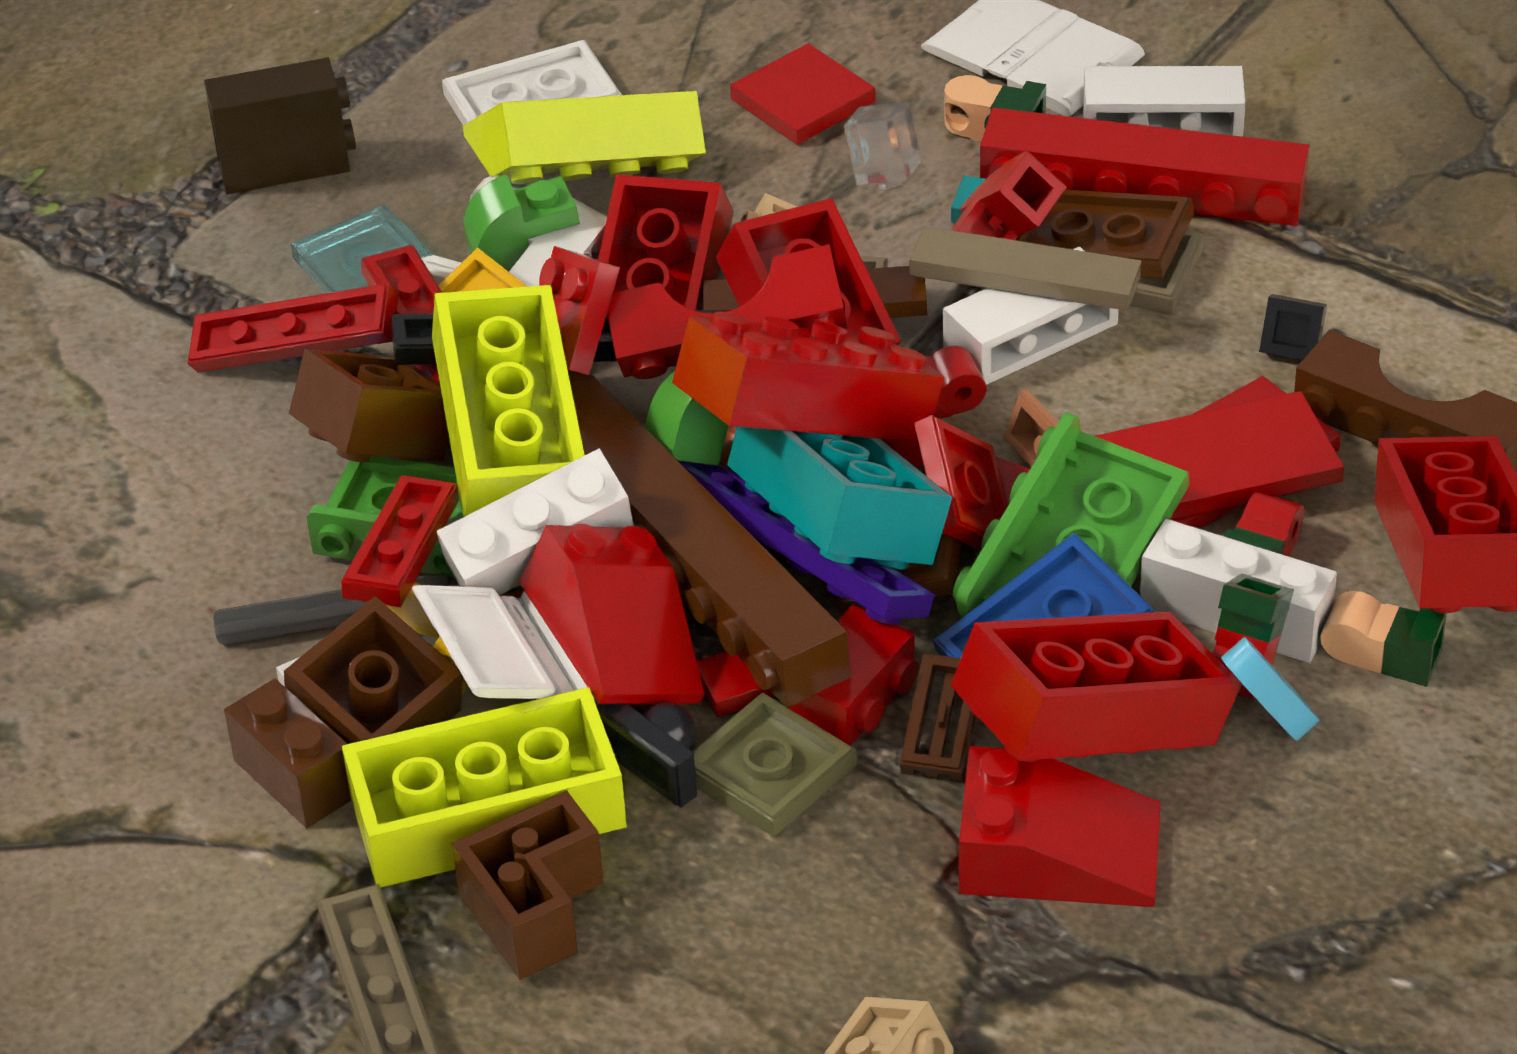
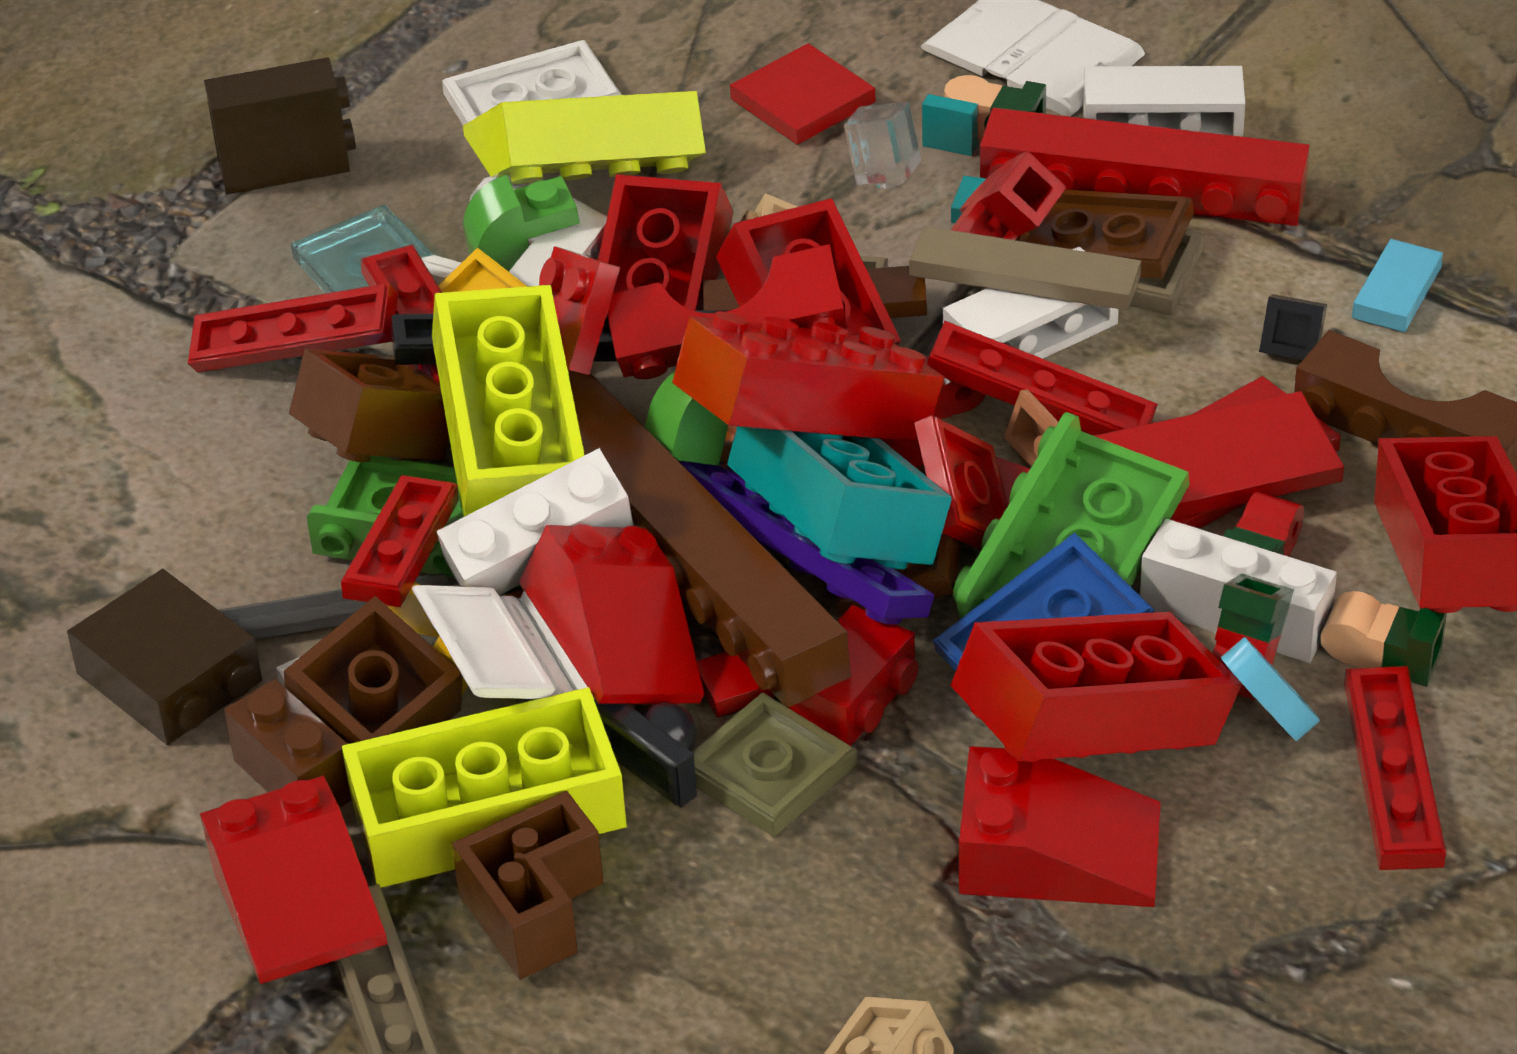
(165, 656): none -> dark brown brick
(292, 879): none -> red slope
(934, 762): reddish brown tile -> none
(949, 124): none -> teal tile
(1005, 370): none -> red tile
(1394, 769): none -> red tile
(1397, 285): none -> medium azure tile

